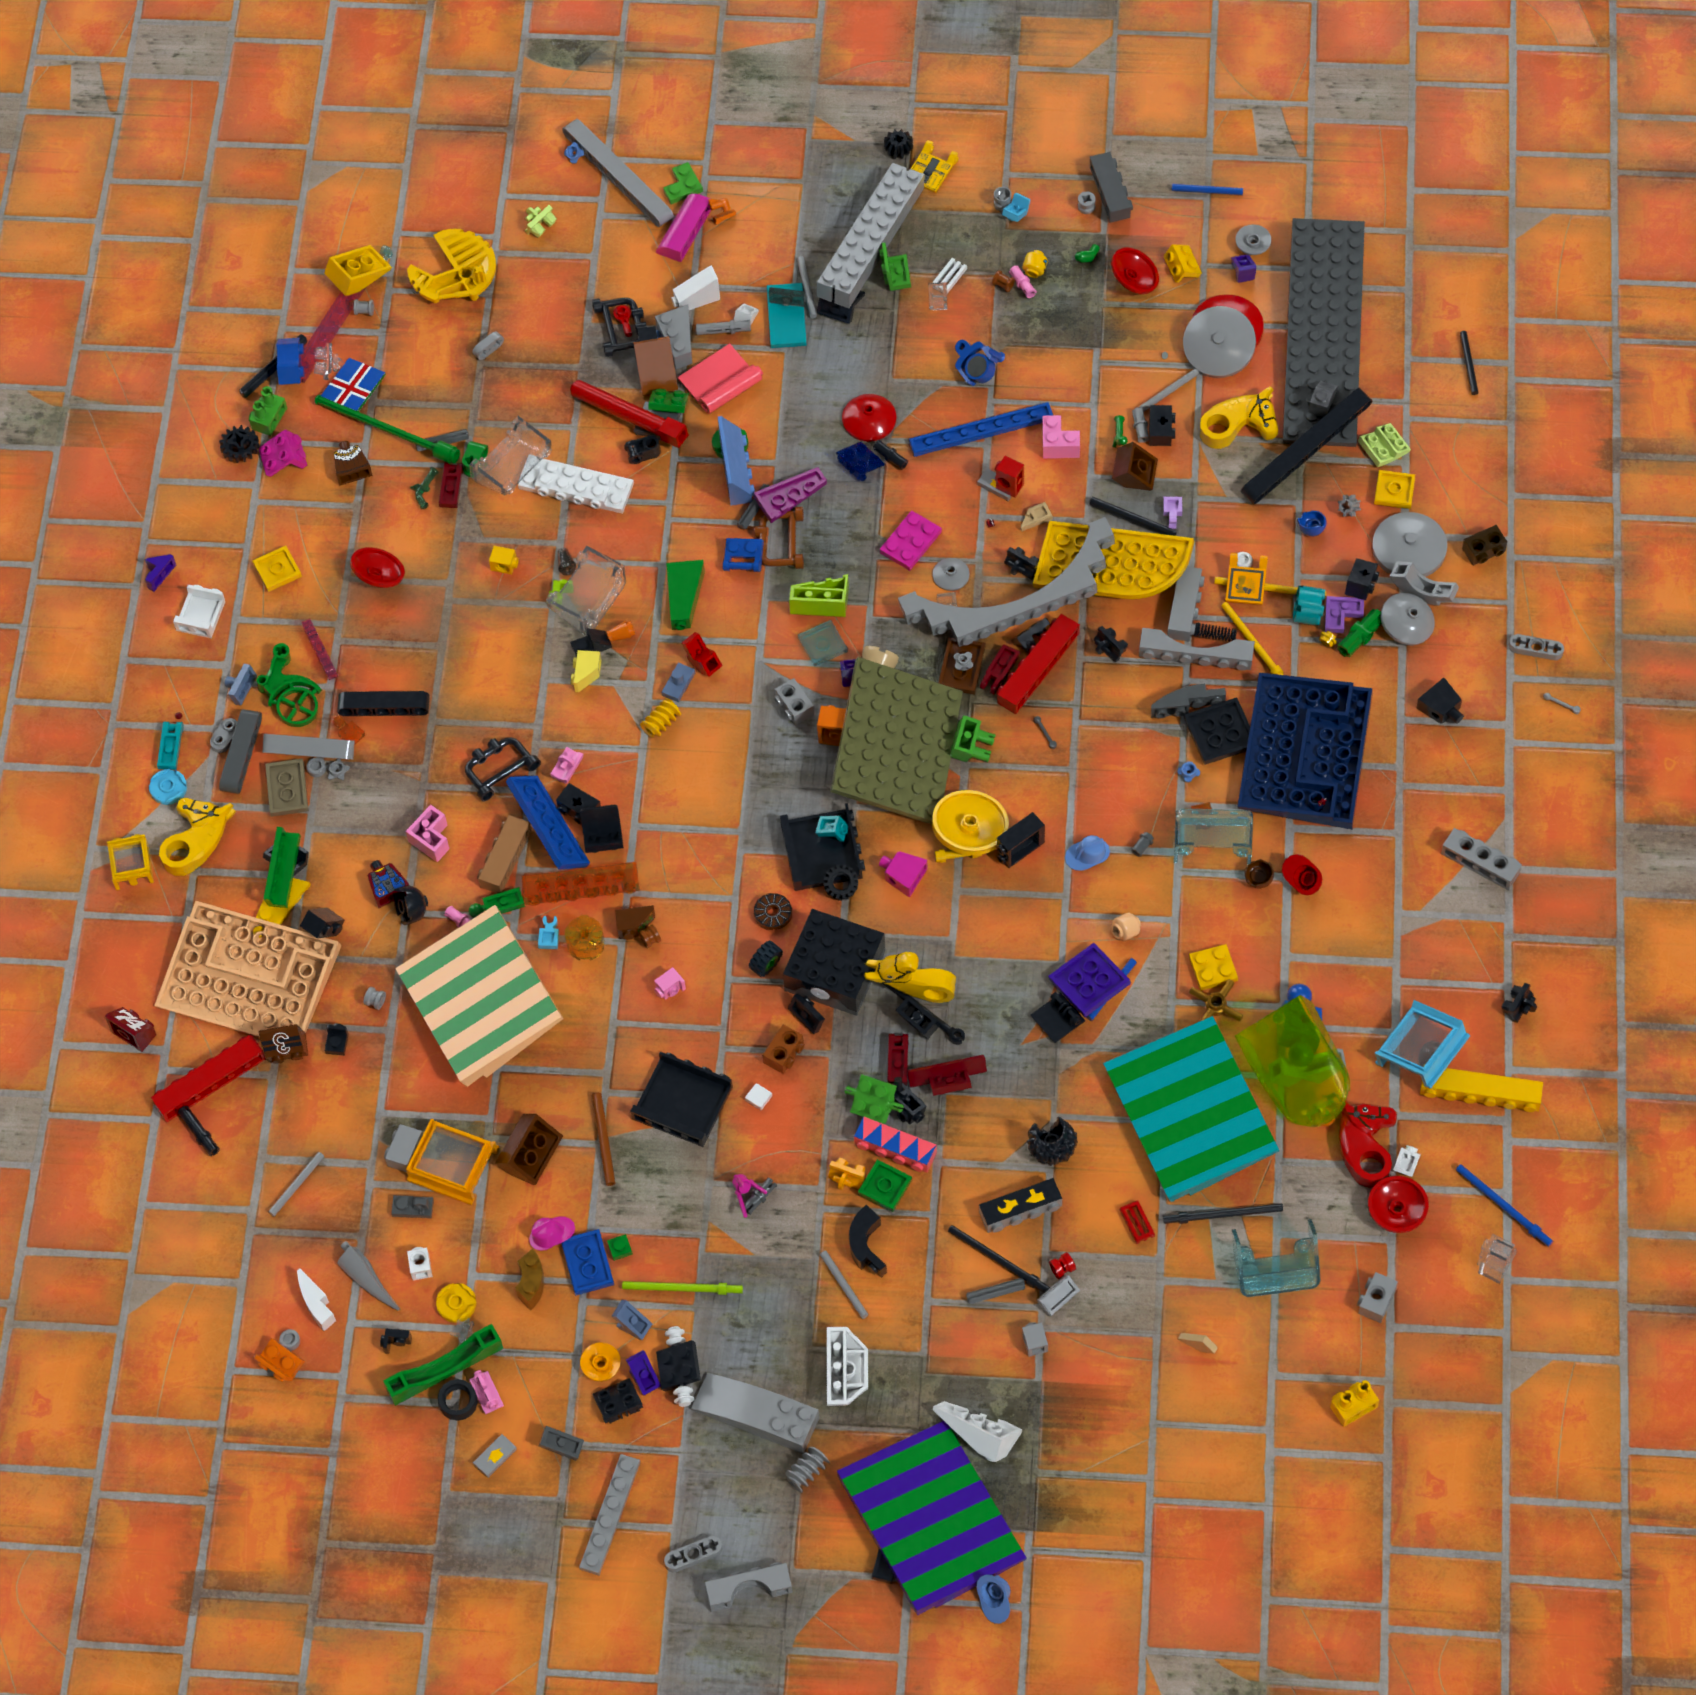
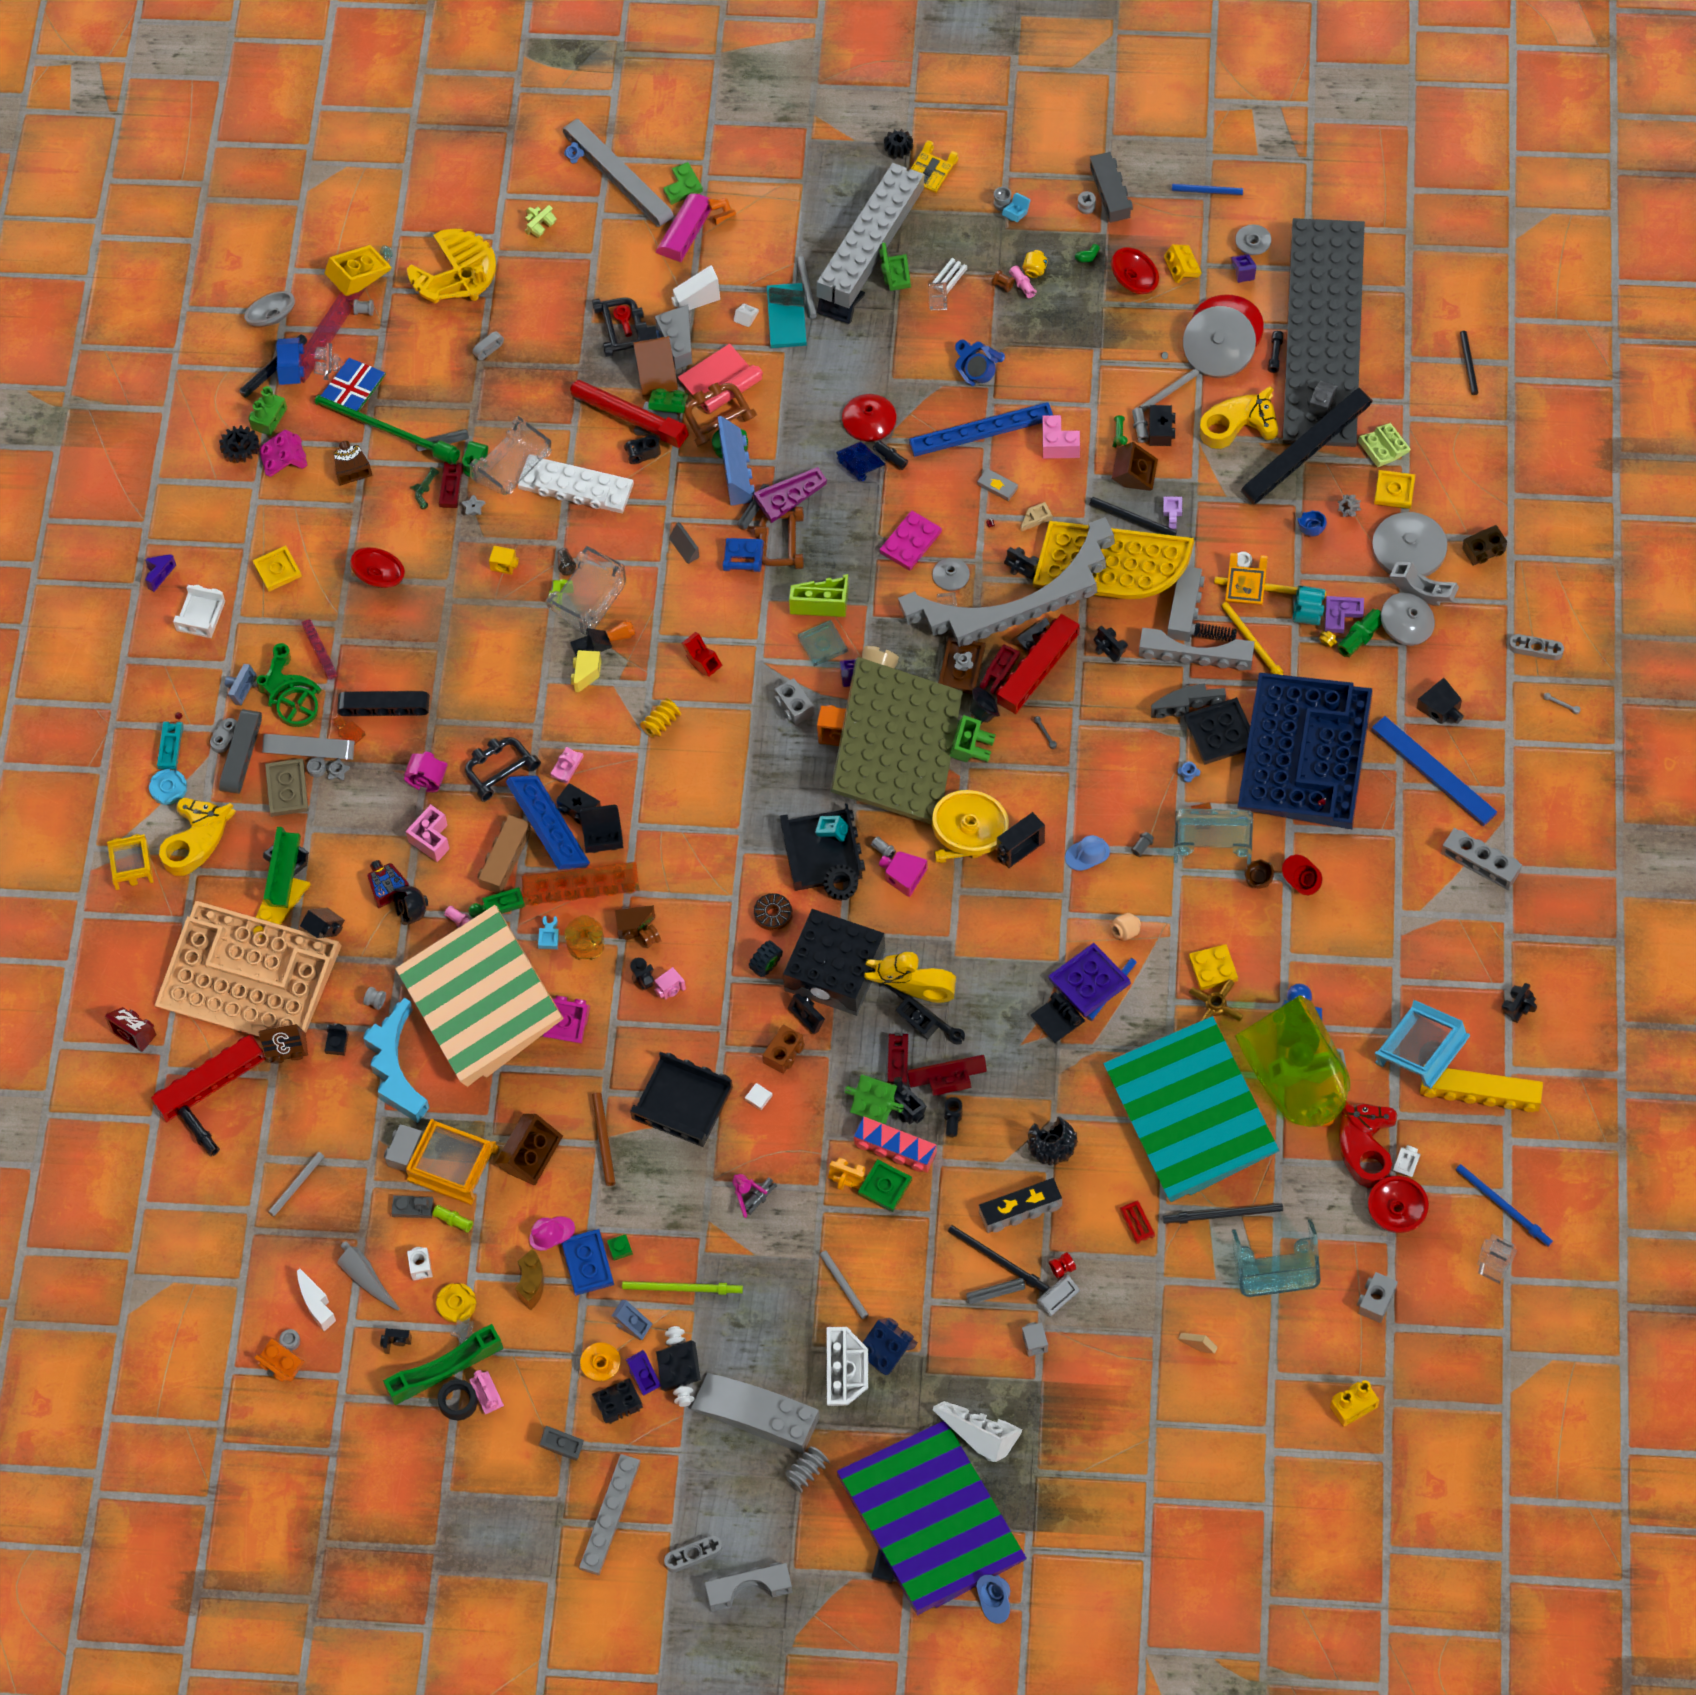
(270, 309): none -> light grey dish
(385, 1064): none -> medium azure arch
(425, 772): none -> dark pink brick
(452, 1218): none -> lime pin
(473, 510): none -> light grey plate
(495, 1455): light grey tile -> none
(574, 1021): none -> dark pink plate
(642, 973): none -> black hips
(678, 682): sand blue tile -> none
(684, 543): none -> dark grey slope
(684, 589): green slope -> none
(714, 390): none -> dark orange bar
(723, 327): light grey pin -> none
(861, 1228): black arch -> none
(883, 847): none -> light grey pin
(887, 1344): none -> dark blue bracket
(952, 1117): none -> black axle
(983, 705): none -> black piece
(1009, 476): red brick -> none
(1277, 340): none -> black bar
(1361, 579): black brick -> none
(1434, 771): none -> blue tile

